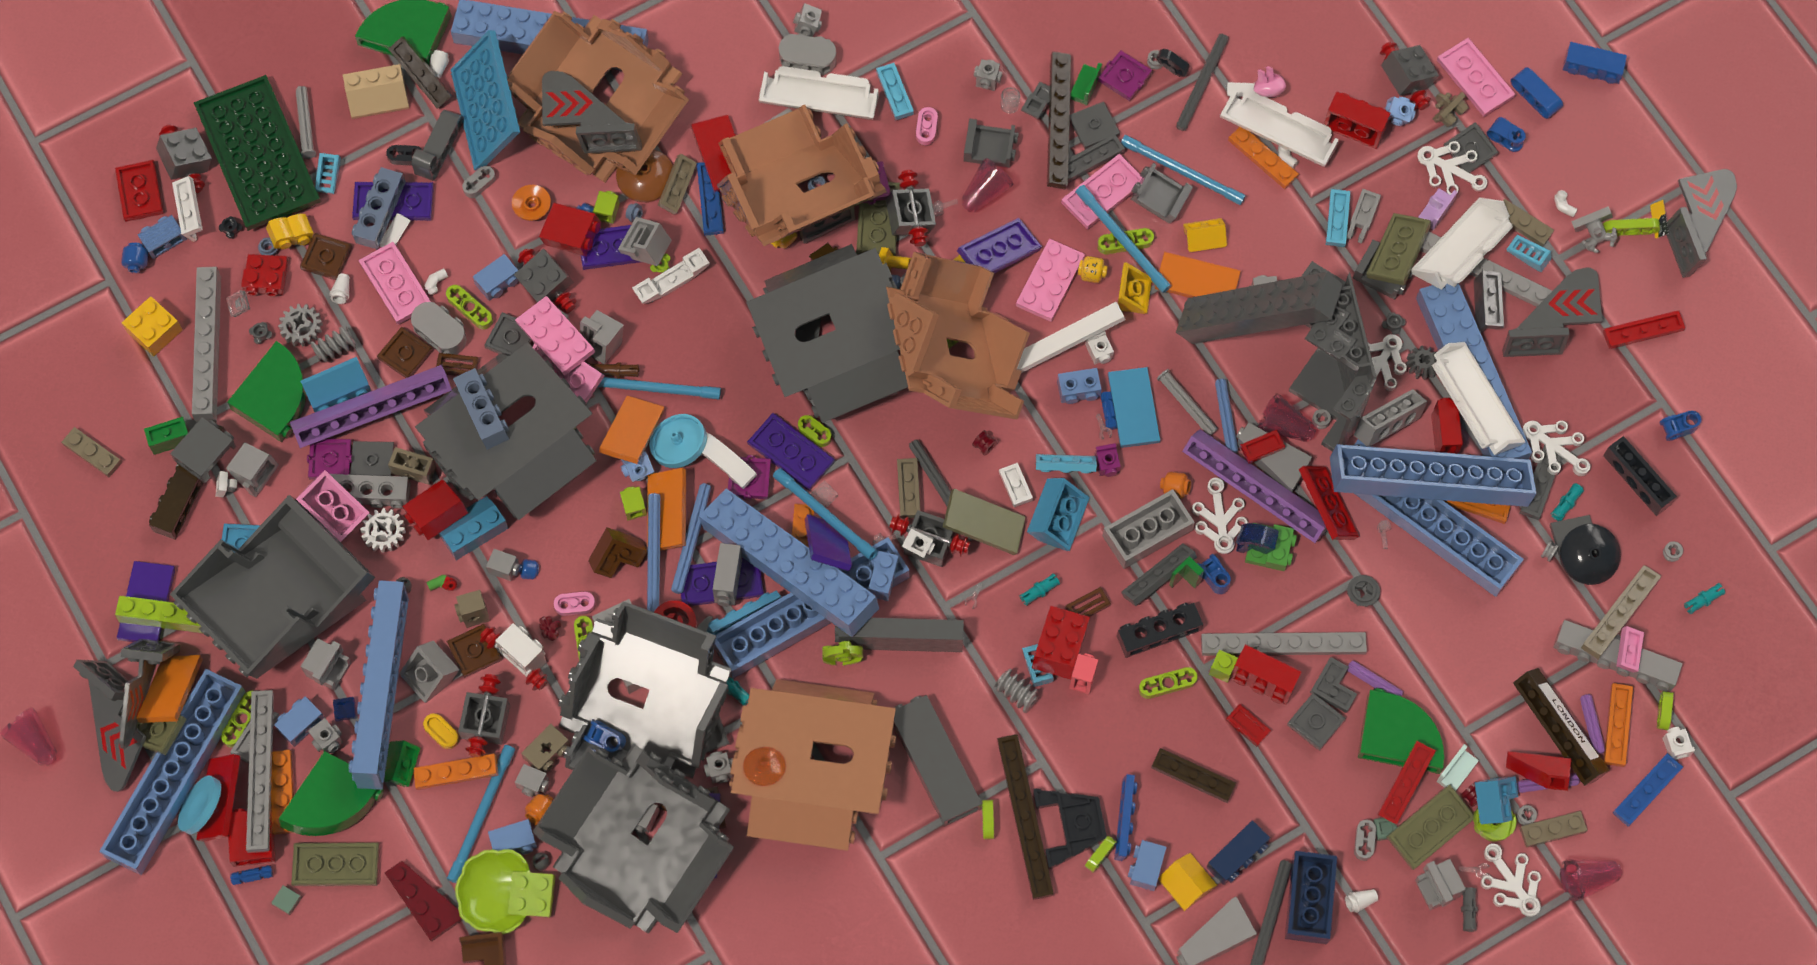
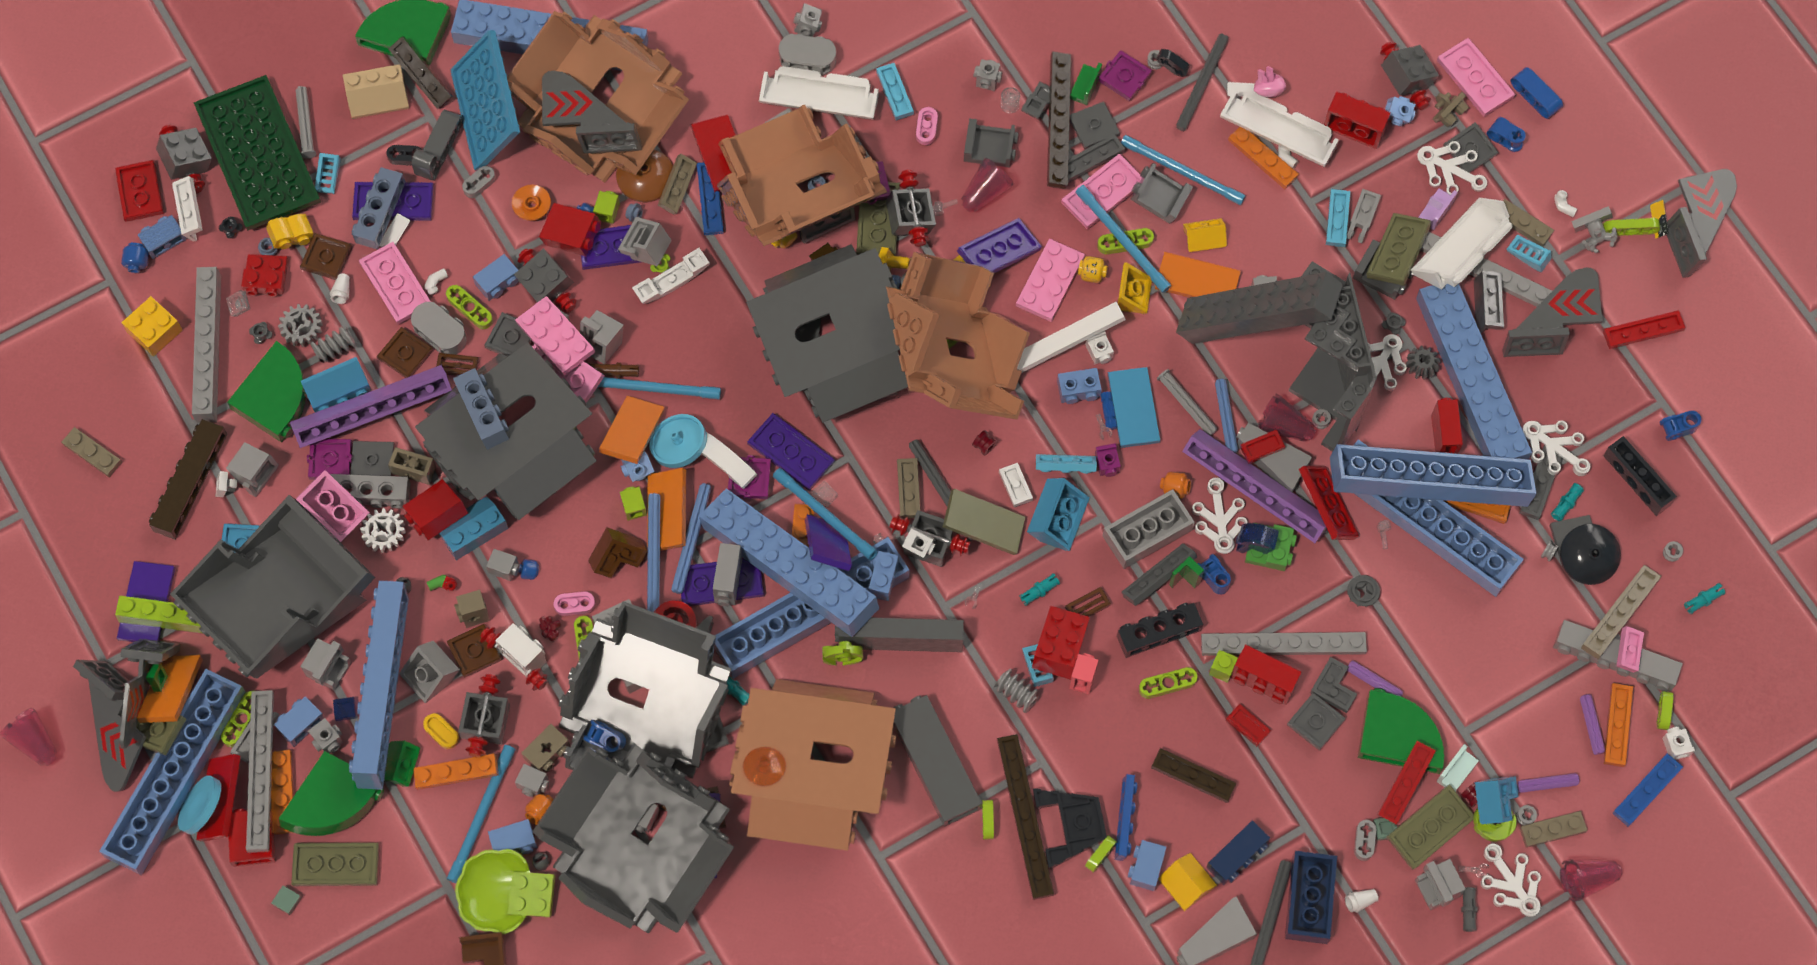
(157, 677): none -> green plate
(166, 435): green panel -> none
(202, 448): dark grey panel -> none
(251, 875): blue axle -> none
(425, 903): dark red wing -> none
(439, 62): white cone -> none
(721, 774): light grey brick -> none
(733, 617): dark azure plate -> none
(811, 434): lime beam -> none
(1390, 418): light grey brick -> none
(1476, 398): white slope -> none
(1544, 770): red slope -> none
(1561, 726): dark brown brick -> none
(1594, 62): blue brick -> none

